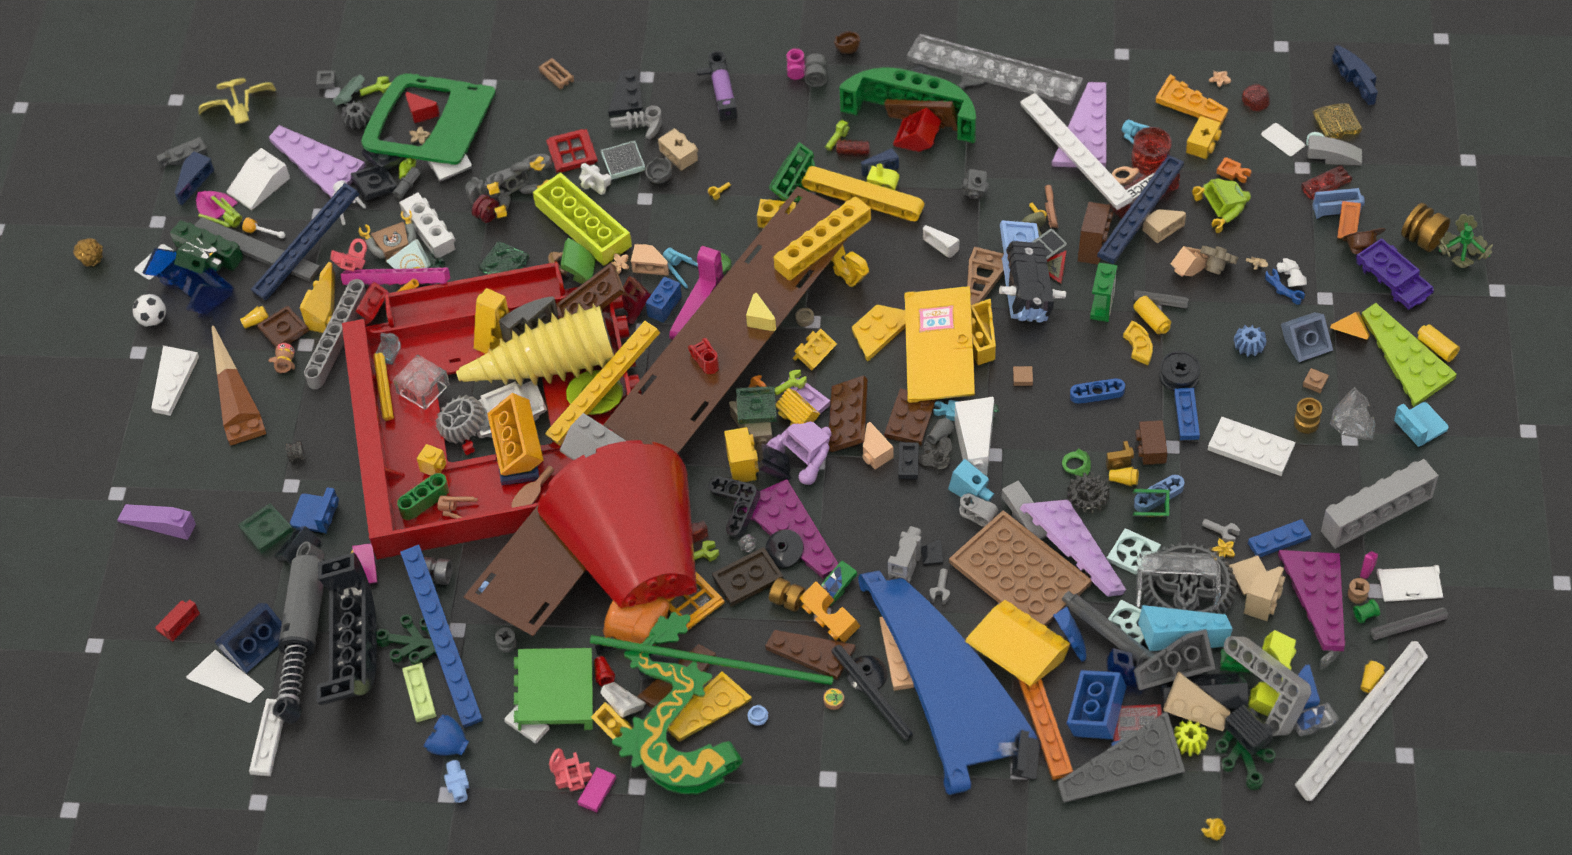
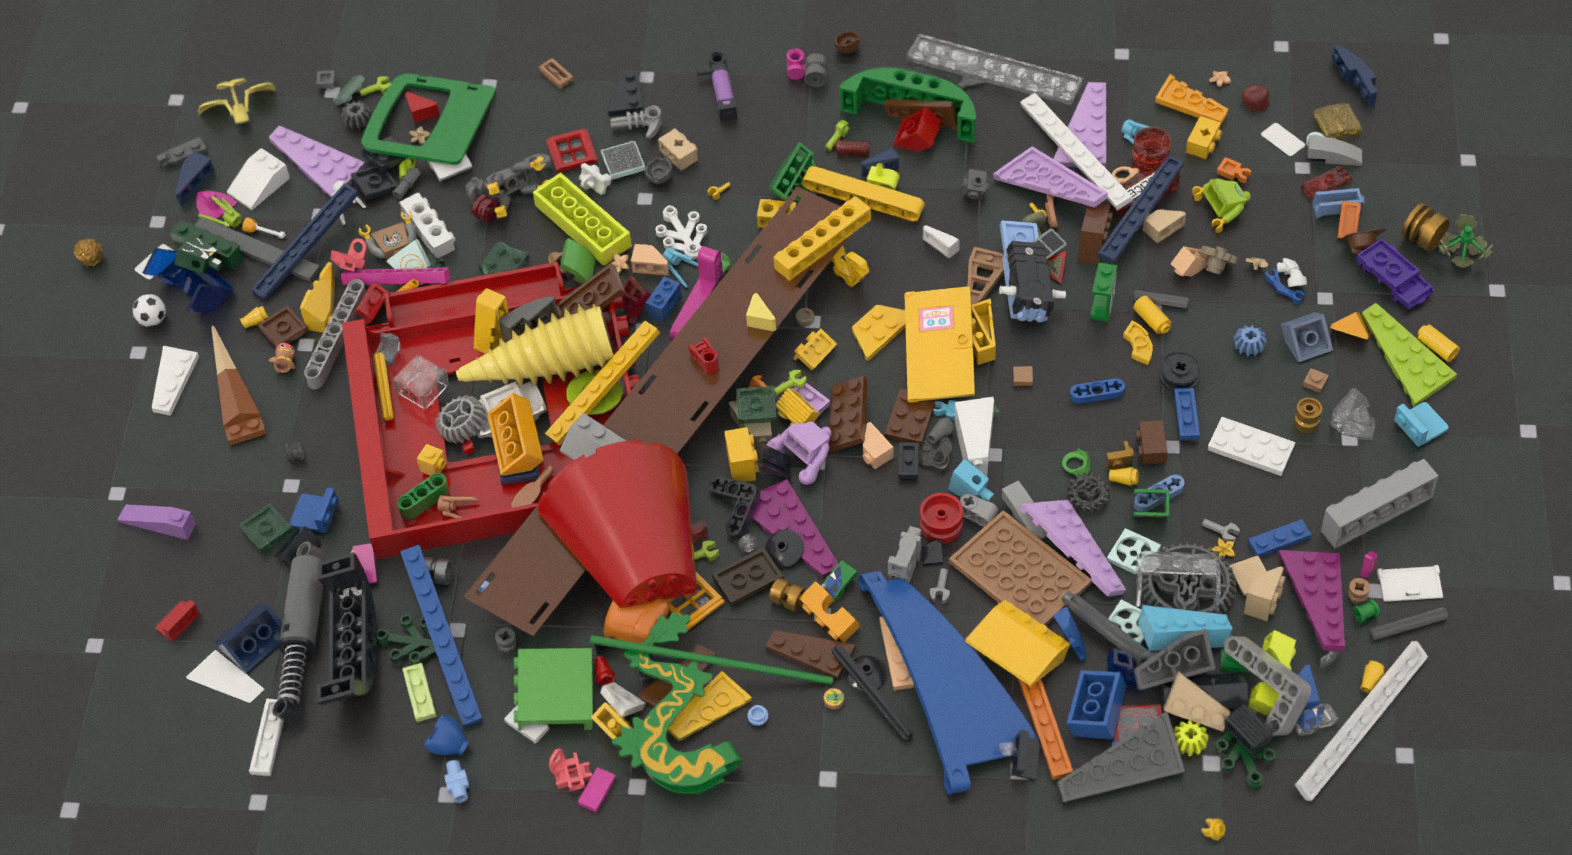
(689, 248): none -> white plant
(941, 518): none -> red wheel
(1043, 174): none -> lavender wing

